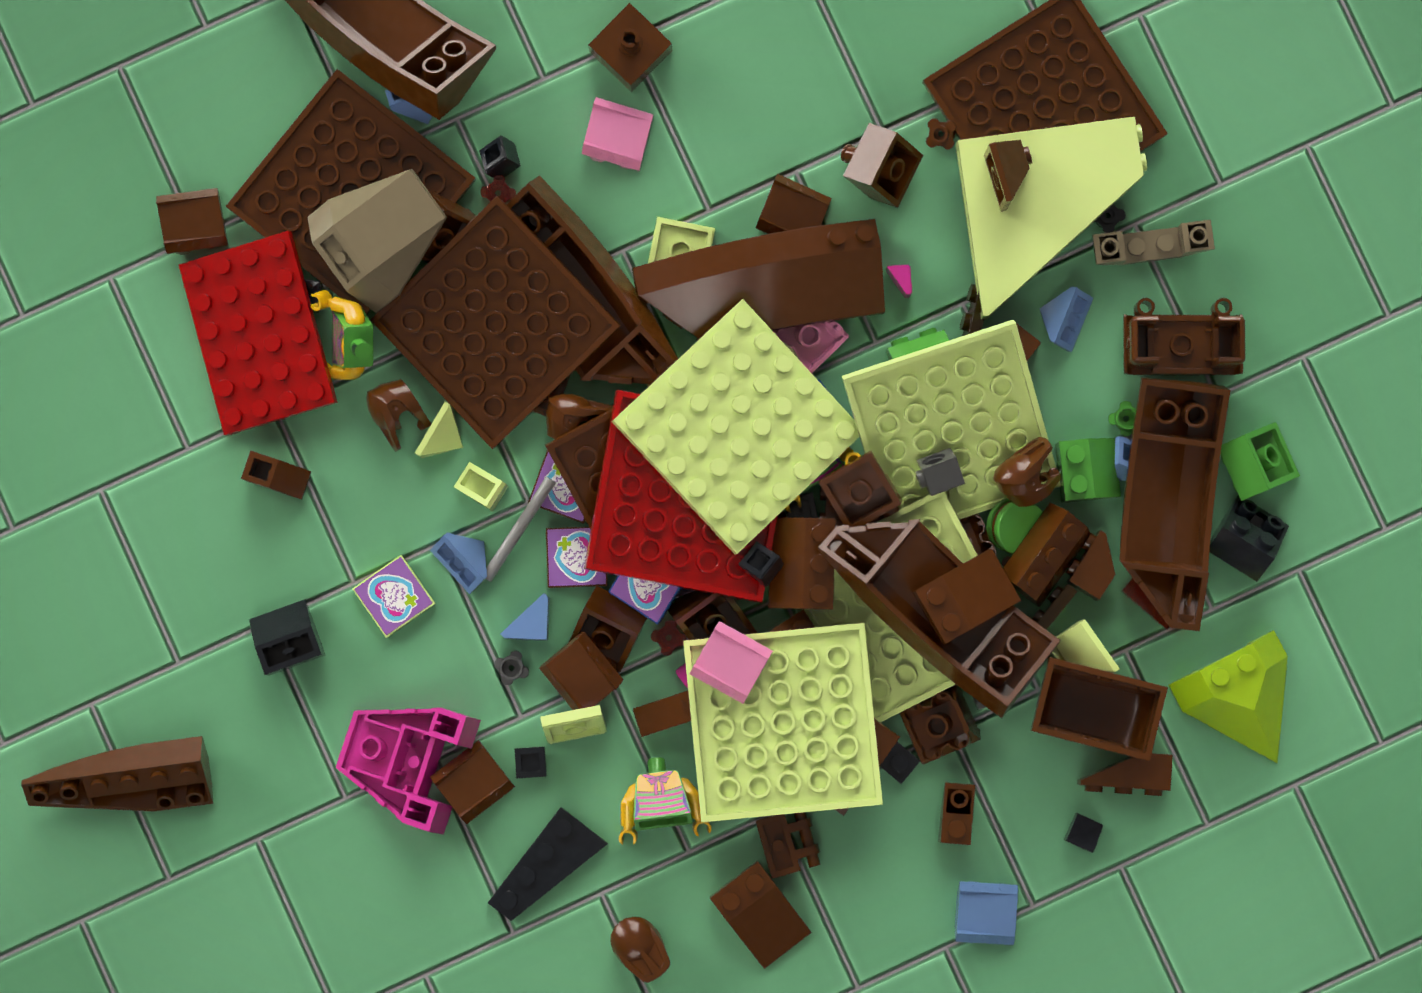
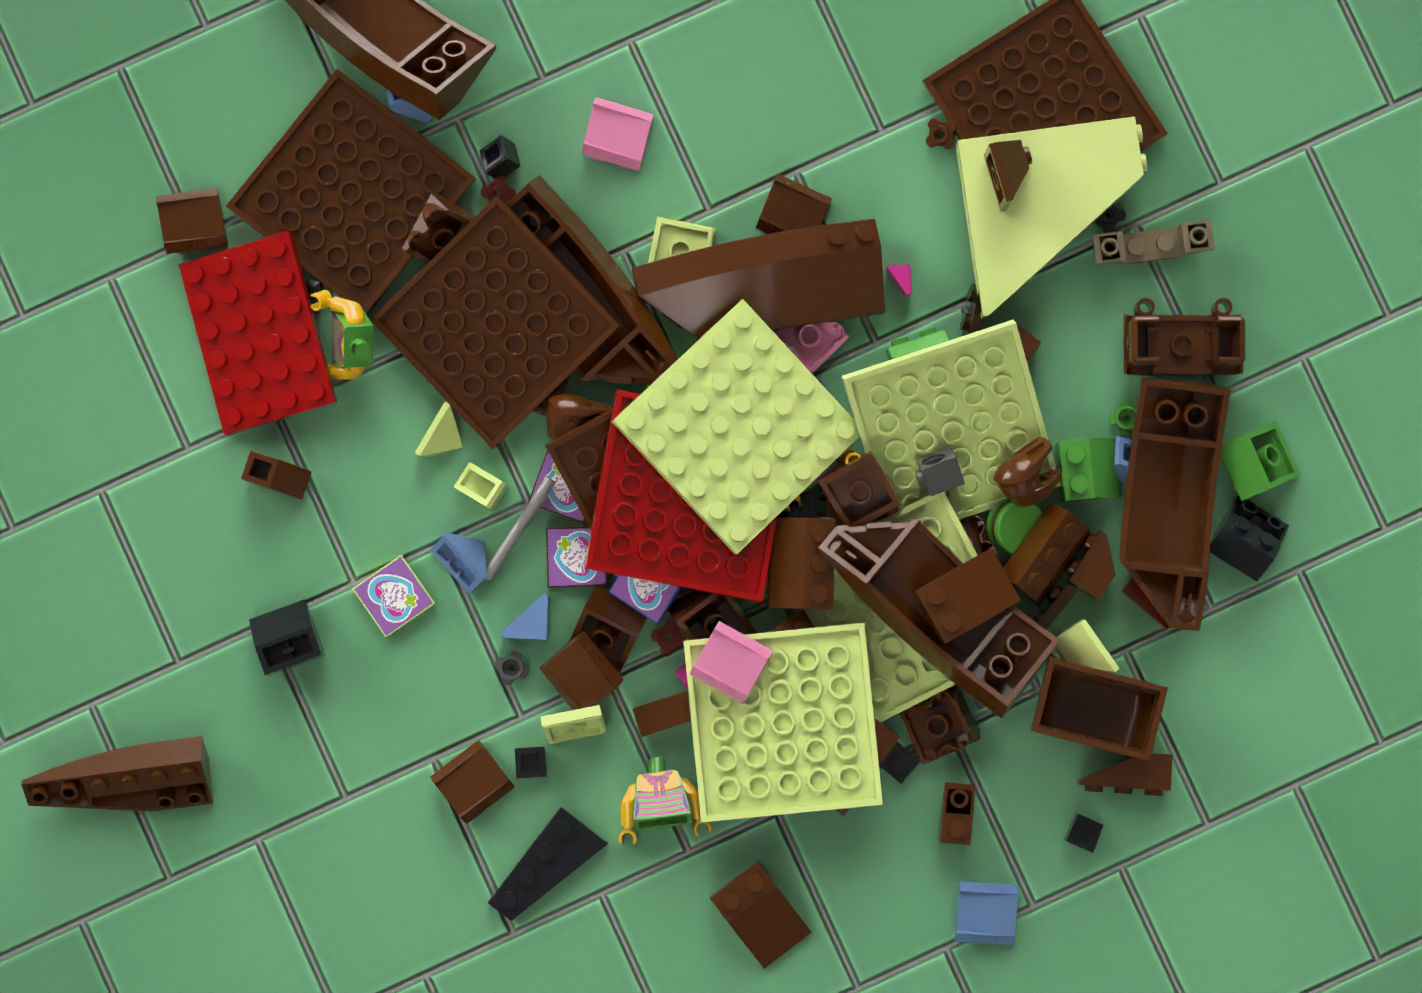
(377, 236): dark tan wedge -> none
(387, 403): reddish brown helmet -> none
(398, 752): dark pink wedge -> none
(630, 47): reddish brown brick -> none
(640, 948): reddish brown helmet -> none
(761, 564): black slope -> none
(779, 847): reddish brown plate -> none
(881, 164): brick -> none
(1065, 317): medium blue slope -> none
(1240, 694): lime wedge -> none

